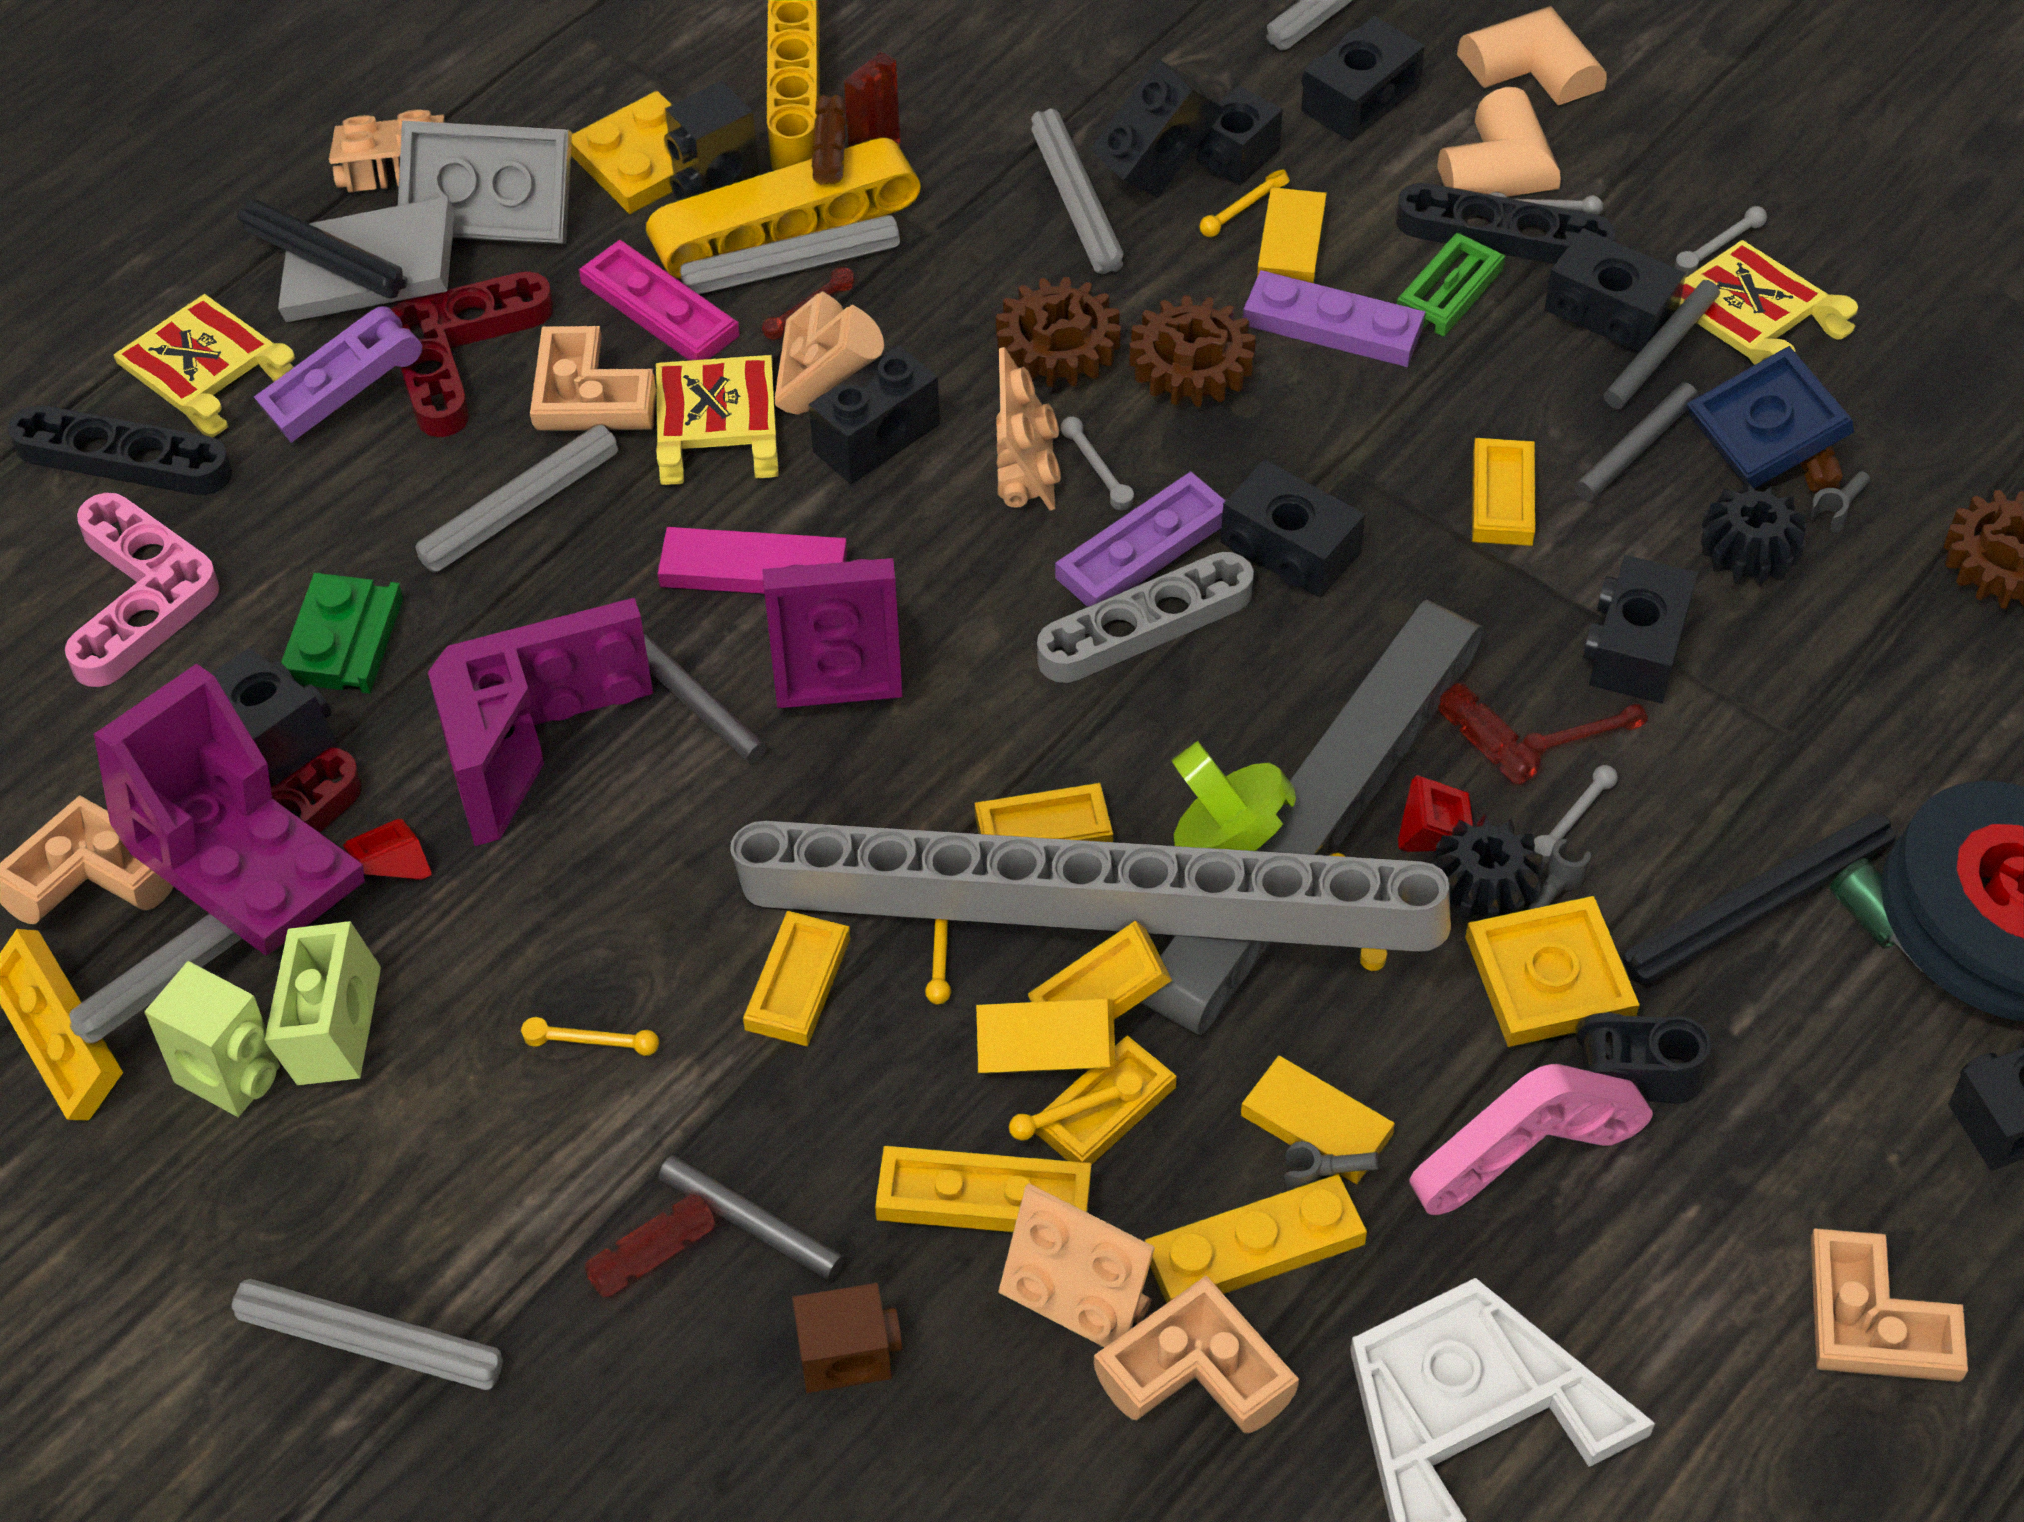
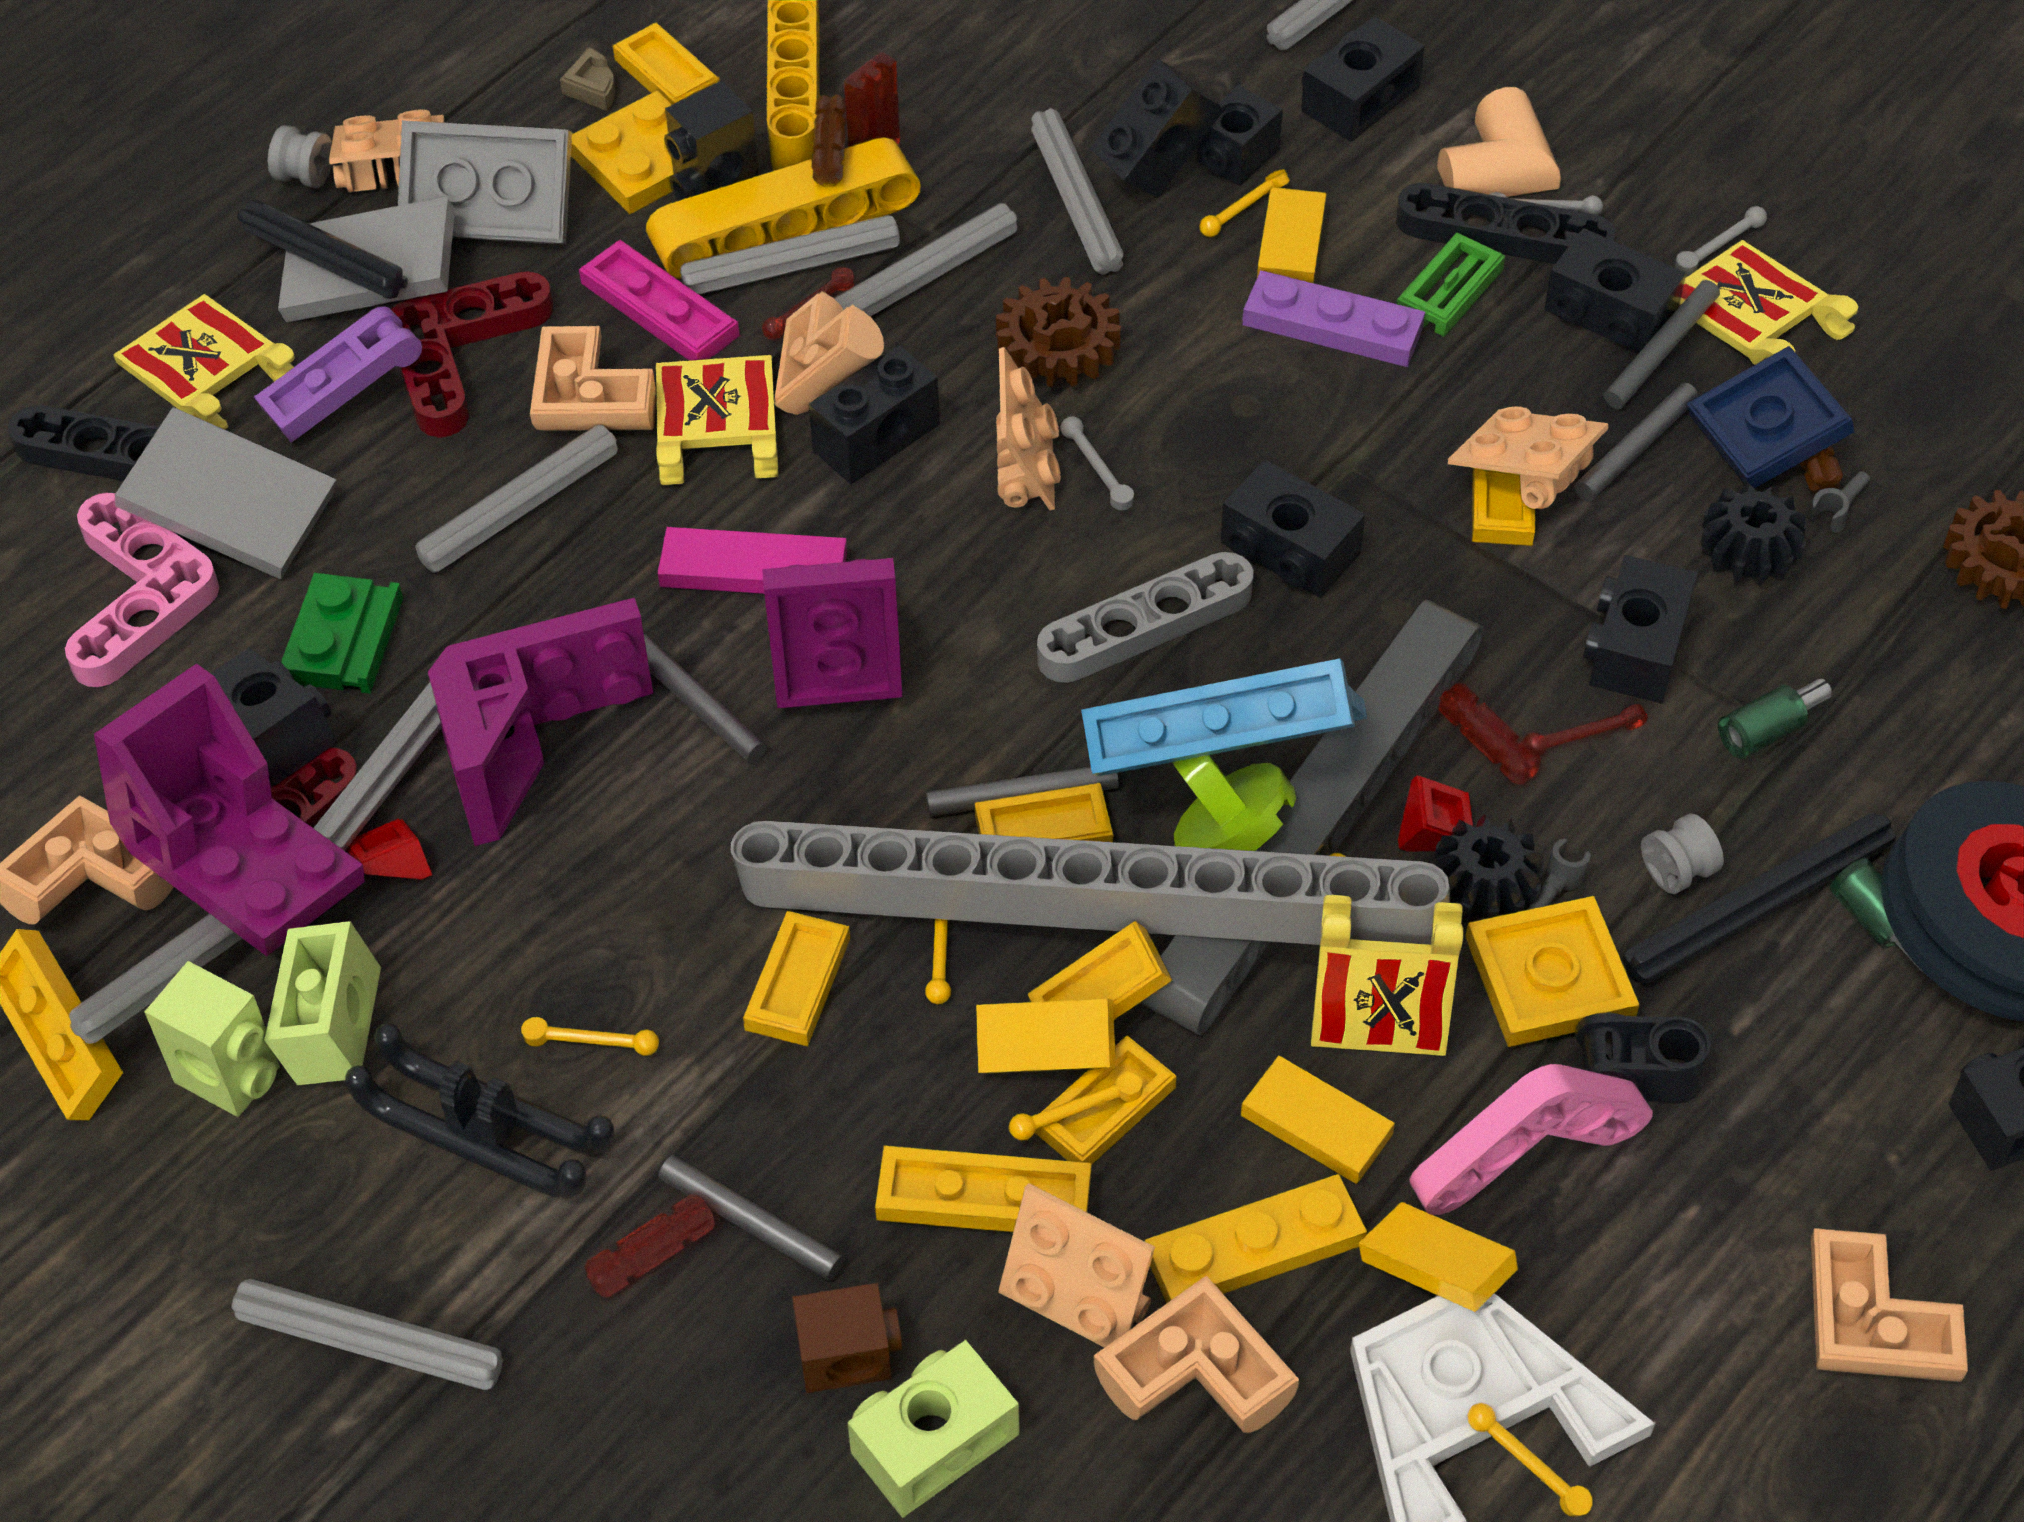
(225, 493): none -> light grey tile
(299, 156): none -> light grey wheel
(381, 772): none -> light grey axle
(478, 1118): none -> black piece
(590, 80): none -> dark tan tile
(662, 64): none -> yellow tile
(918, 1463): none -> yellowish green brick
(931, 261): none -> light grey axle
(963, 798): none -> flat silver bar
(1142, 541): medium lavender plate -> none
(1192, 350): reddish brown gear -> none
(1221, 717): none -> dark azure fence
(1320, 1165): dark grey hand -> none
(1385, 991): none -> light yellow flag
(1438, 1256): none -> yellow tile
(1536, 446): none -> light nougat hinge
(1538, 45): light nougat brick -> none
(1573, 1500): none -> yellow hinge
(1603, 778): light grey hinge -> none
(1682, 853): none -> light grey wheel
(1770, 717): none -> clear green piece

